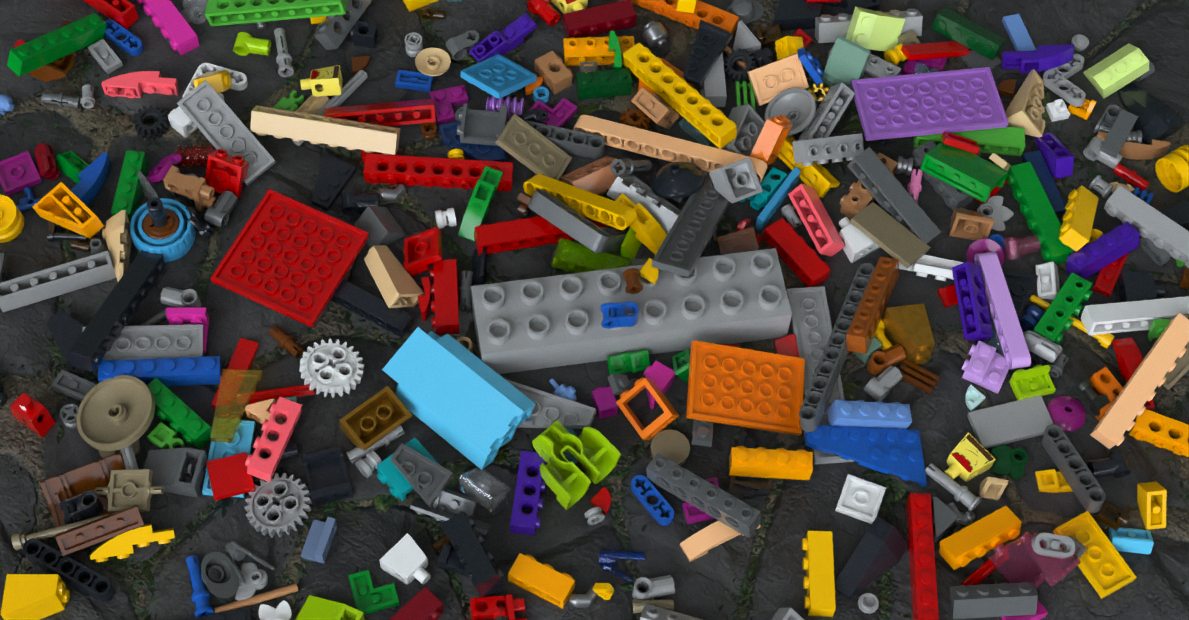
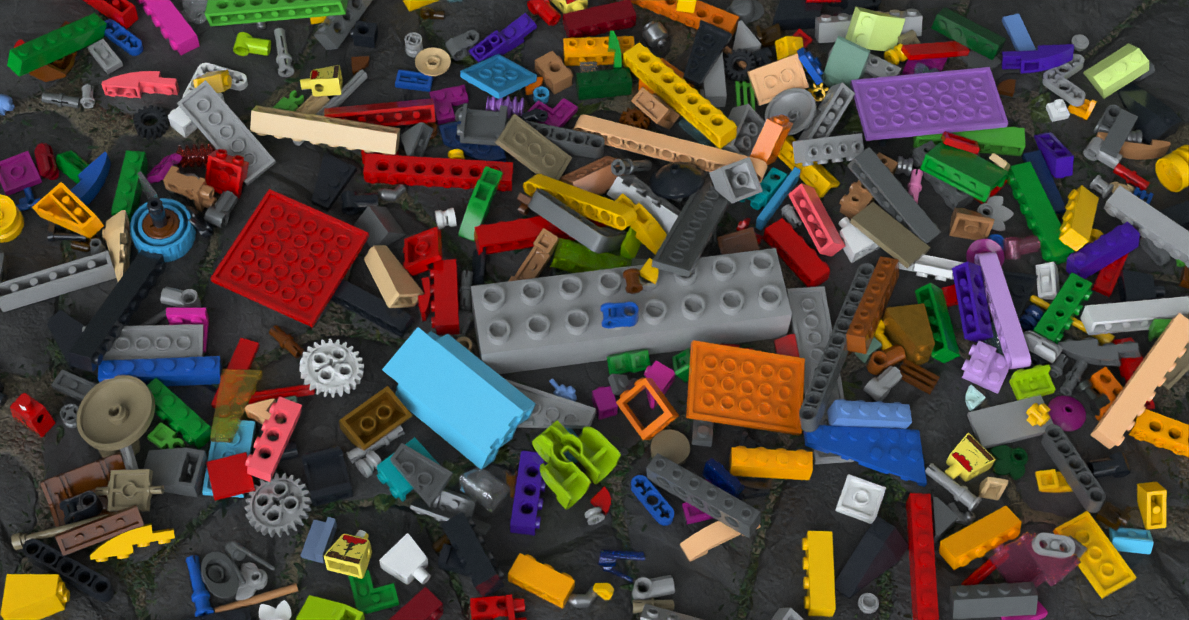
(349, 555): none -> light yellow torso
(416, 139): none -> dark grey slope
(511, 481): none -> clear orange hand
(538, 257): none -> medium nougat slope
(720, 477): none -> clear blue bracket
(940, 323): none -> green brick
(1026, 107): tan wedge -> none
(1038, 414): none -> yellow gear
(1073, 377): none -> dark grey pin
(1106, 355): none -> dark grey slope

